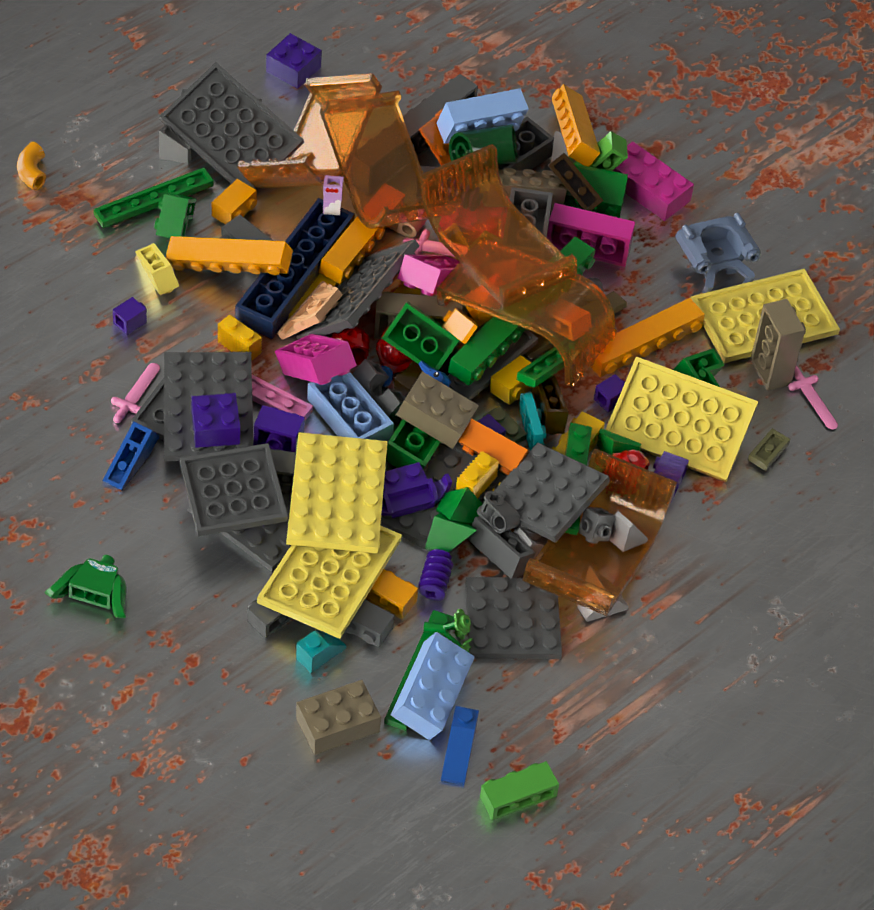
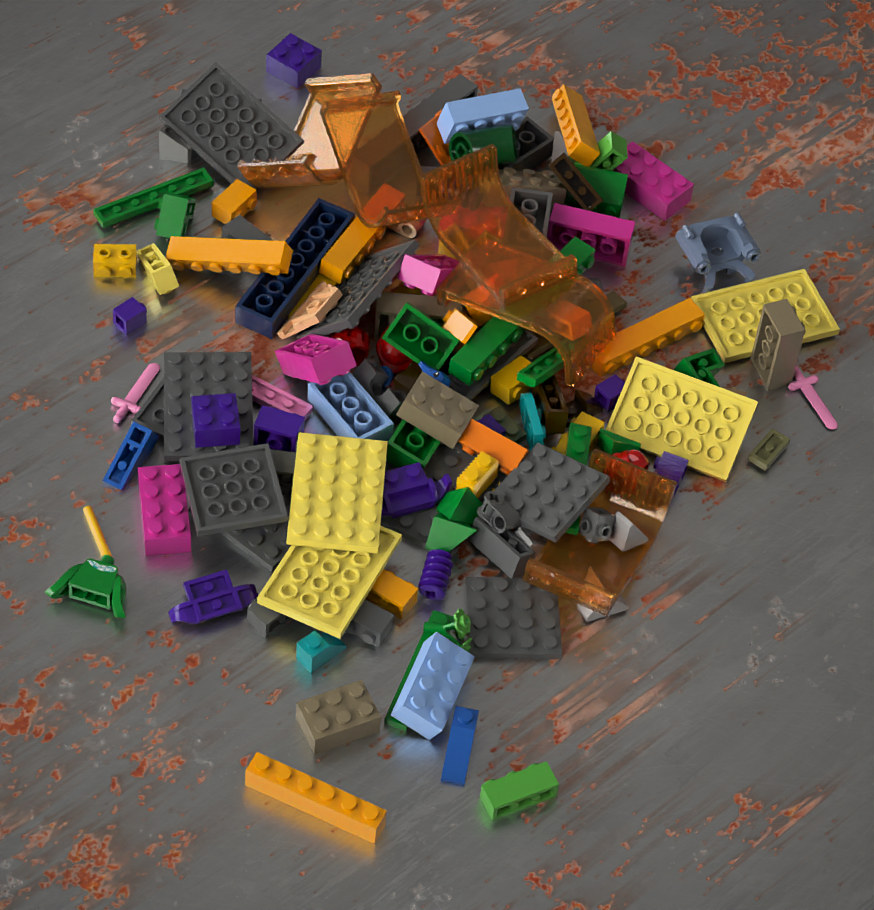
(27, 166): light orange cylinder -> none
(97, 532): none -> yellow bar
(111, 262): none -> yellow brick
(164, 510): none -> dark pink brick
(211, 598): none -> dark purple plate
(239, 337): yellow brick -> none
(315, 797): none -> light orange brick
(332, 195): lavender leg -> none
(429, 245): bright pink sword -> none
(582, 403): none -> dark brown slope

